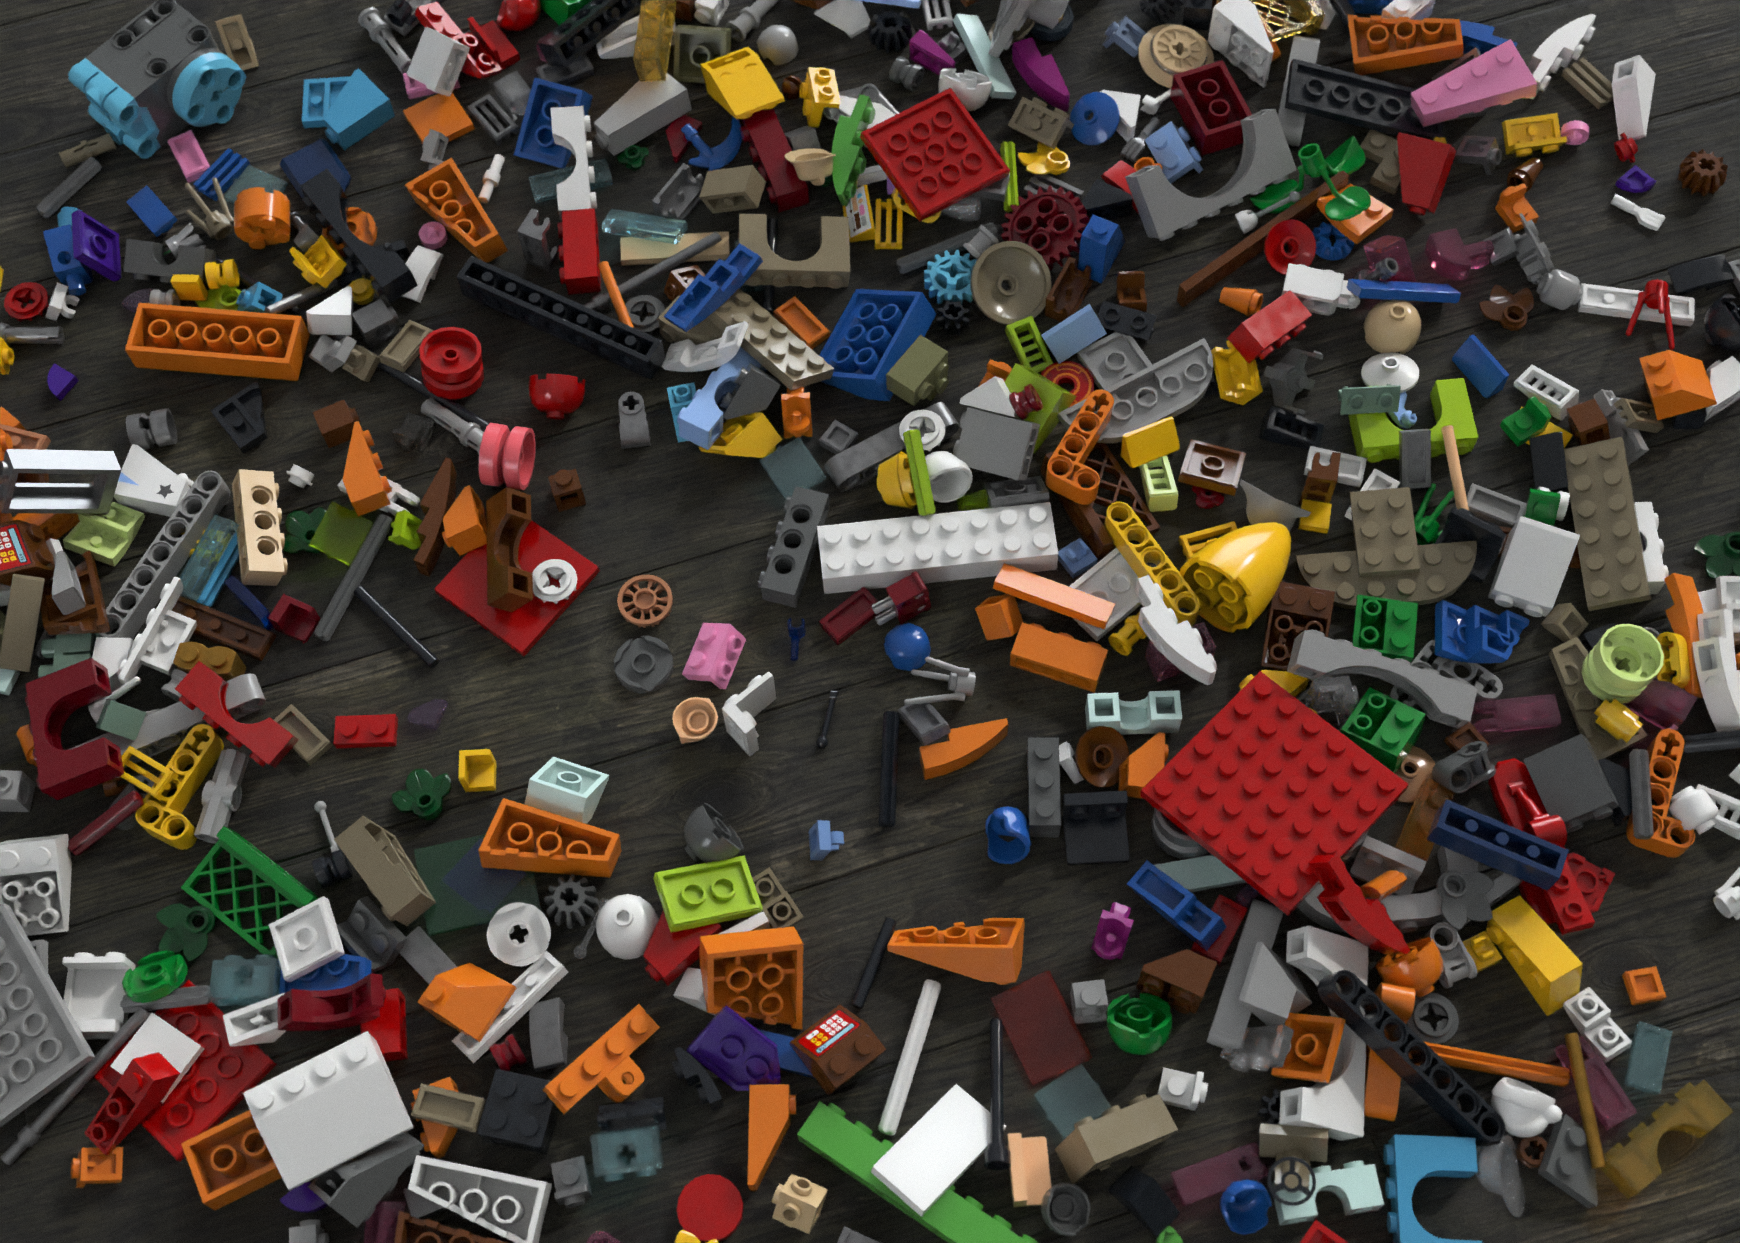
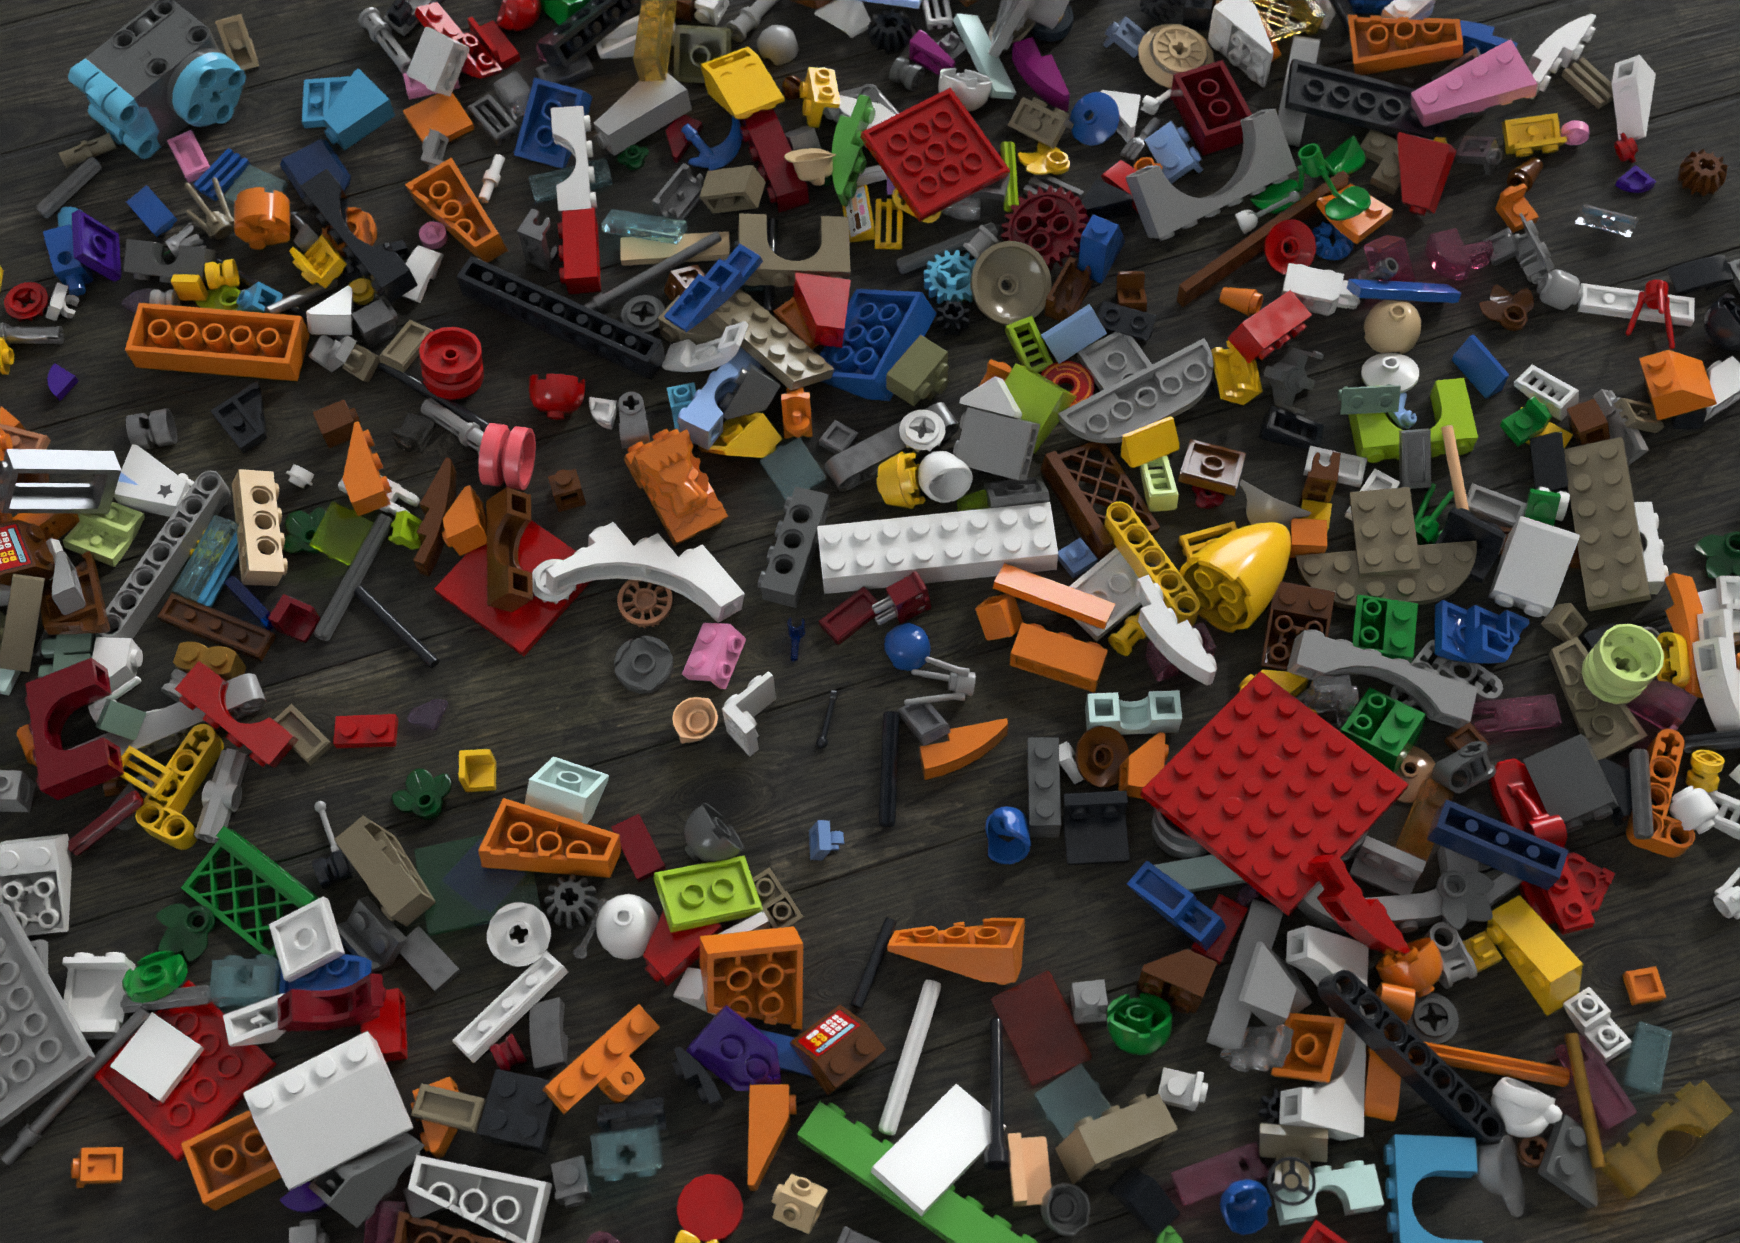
(131, 1100): red slope -> none
(161, 637): white bracket -> none
(467, 999): orange slope -> none
(603, 411): none -> white tile
(614, 293): orange bar -> none
(639, 848): none -> dark red tile
(651, 560): none -> white arch
(675, 484): none -> orange brick
(823, 306): none -> slope
(919, 472): lime axle -> none
(1026, 401): dark red wheel -> none
(1083, 442): orange beam -> none
(1113, 932): magenta hips -> none
(1308, 536): none -> orange panel
(1384, 885): orange slope -> none
(1606, 220): none -> clear slope
(1617, 720): yellow brick -> none
(1644, 215): white piece -> none
(1705, 770): none -> yellow wheel

